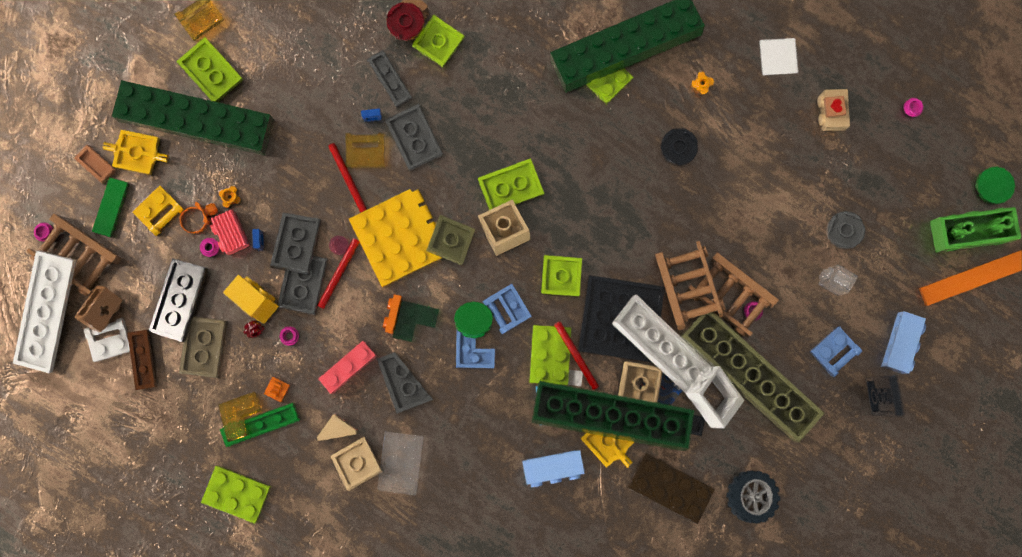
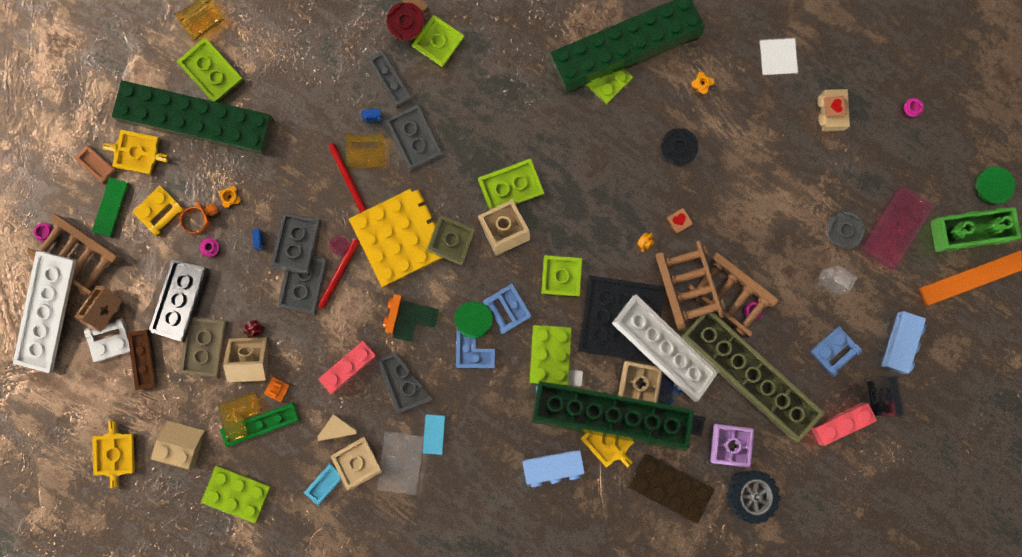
(113, 454): none -> yellow plate
(178, 445): none -> tan slope
(230, 232): coral brick -> none
(246, 359): none -> tan slope
(251, 298): yellow brick -> none
(285, 331): dark pink plate -> none
(323, 484): none -> medium azure tile
(433, 434): none -> medium azure tile
(576, 355): red bar -> none
(646, 241): none -> light orange plate
(679, 221): none -> nougat tile
(729, 405): white window -> none
(740, 455): none -> lavender brick
(843, 424): none -> coral brick
(897, 227): none -> clear pink plate

